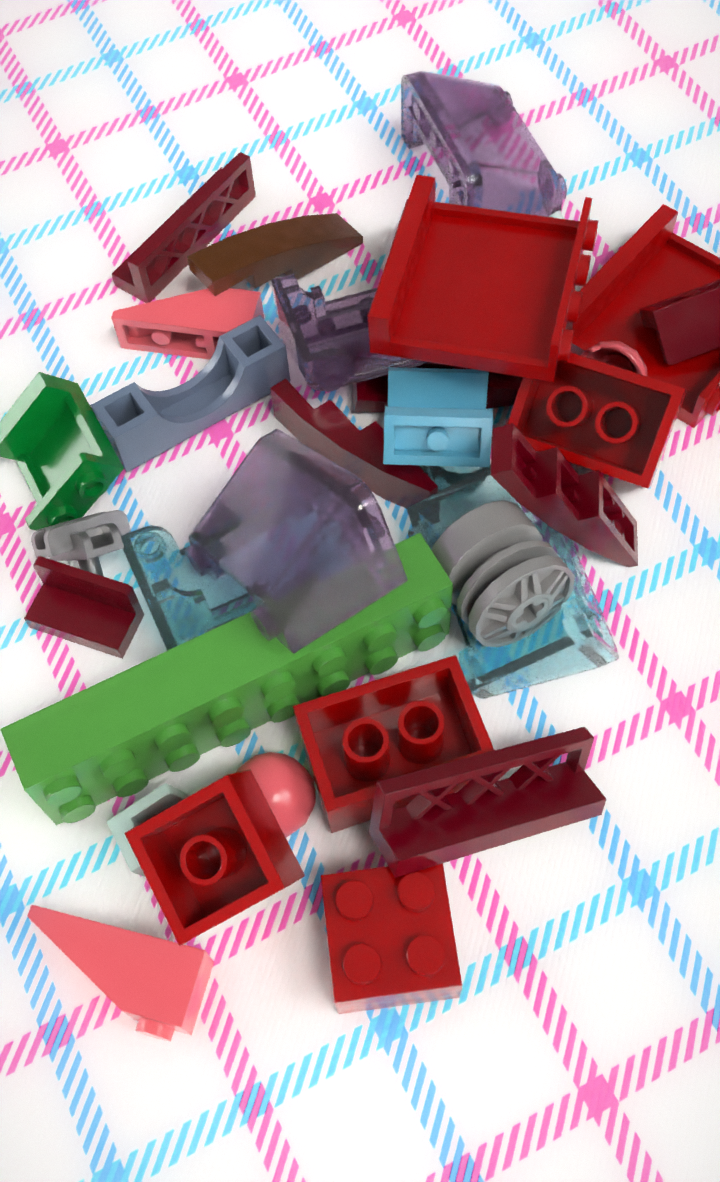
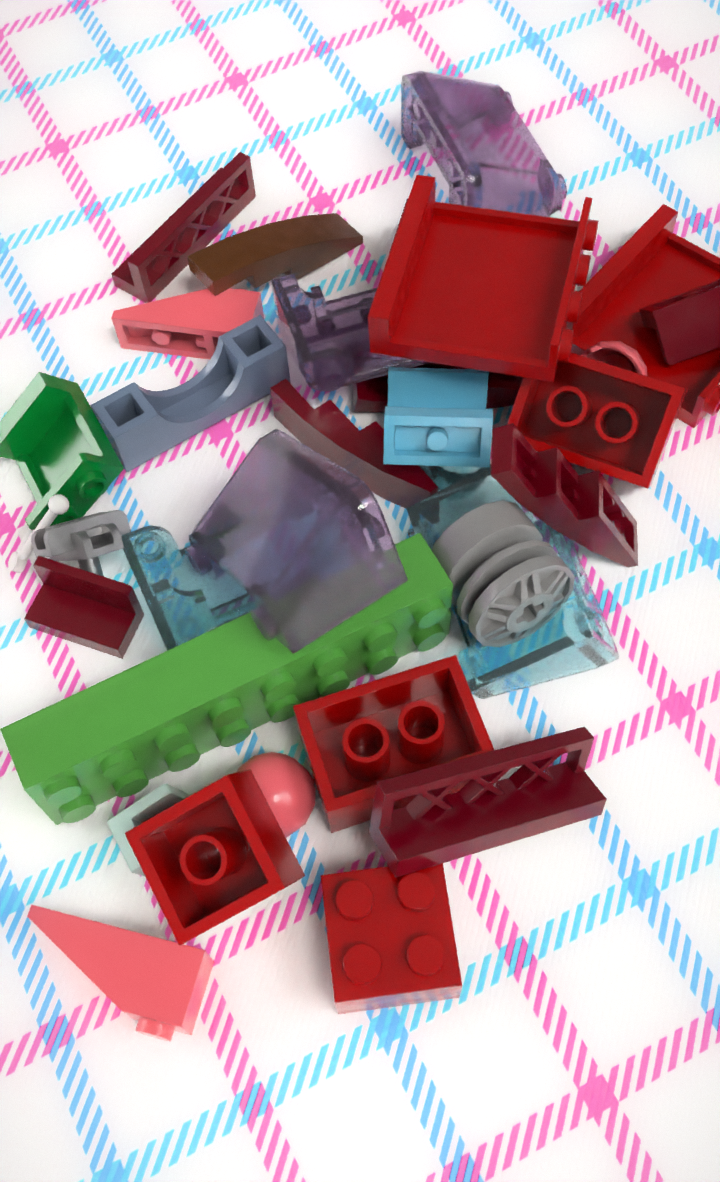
(57, 505): none -> white hinge

